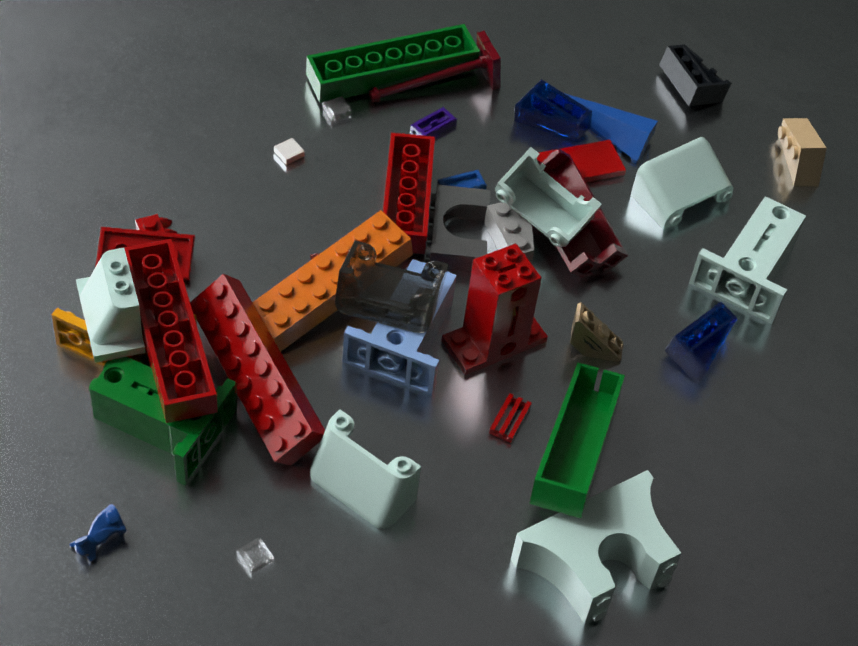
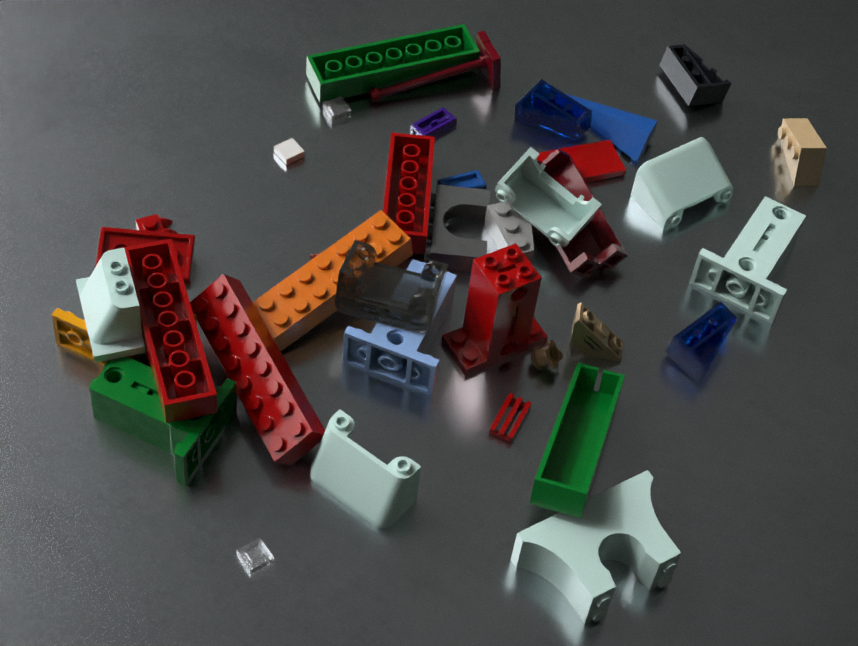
(102, 527): blue animal -> none
(546, 356): none -> medium nougat brick

